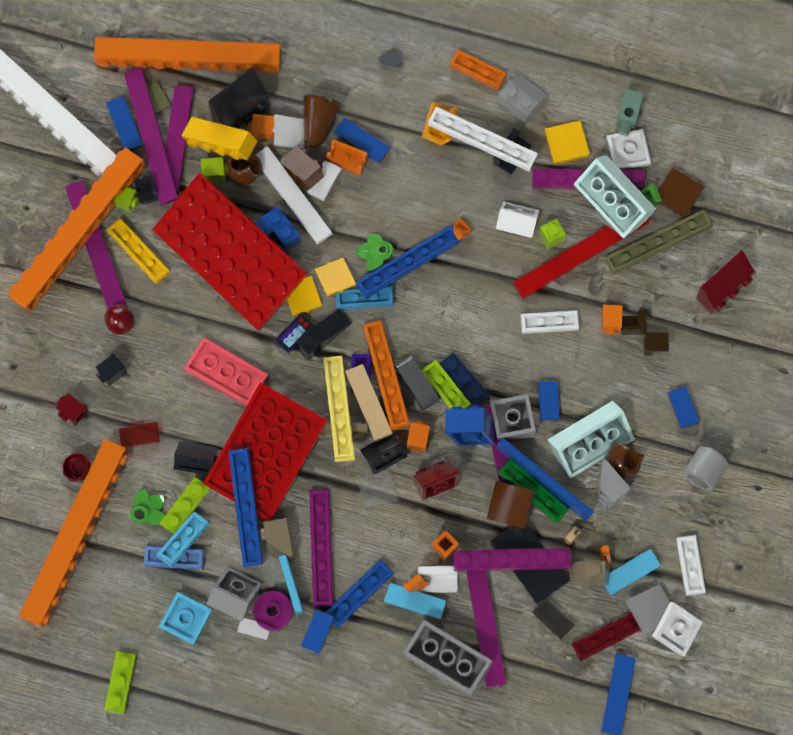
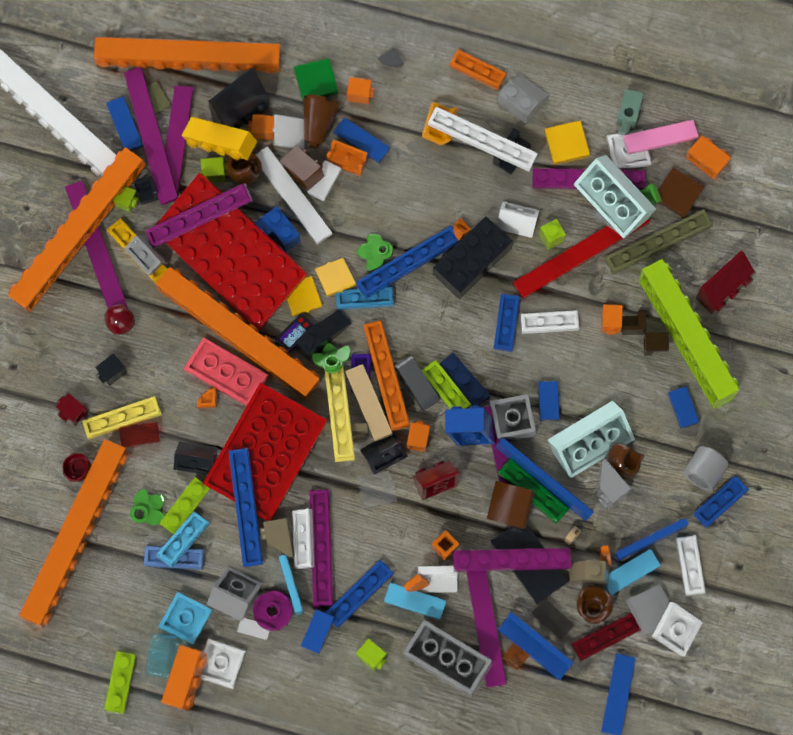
(121, 417): none -> light yellow tile
(147, 257): none -> light grey panel
(161, 655): none -> clear light blue brick
(184, 678): none -> orange brick
(199, 215): none -> magenta tile
(208, 399): none -> orange tile
(222, 663): none -> white tile
(237, 333): none -> orange brick
(303, 538): none -> white tile
(316, 78): none -> green tile
(332, 358): none -> bright green plate
(360, 90): none -> orange brick
(372, 655): none -> lime brick
(472, 257): none -> black brick
(506, 322): none -> blue tile
(515, 657): none -> clear orange tile
(536, 646): none -> blue fence
(594, 604): none -> reddish brown piece
(651, 539): none -> blue tile
(660, 137): none -> bright pink tile
(688, 334): none -> lime brick
(708, 157): none -> orange brick
(720, 501): none -> blue tile

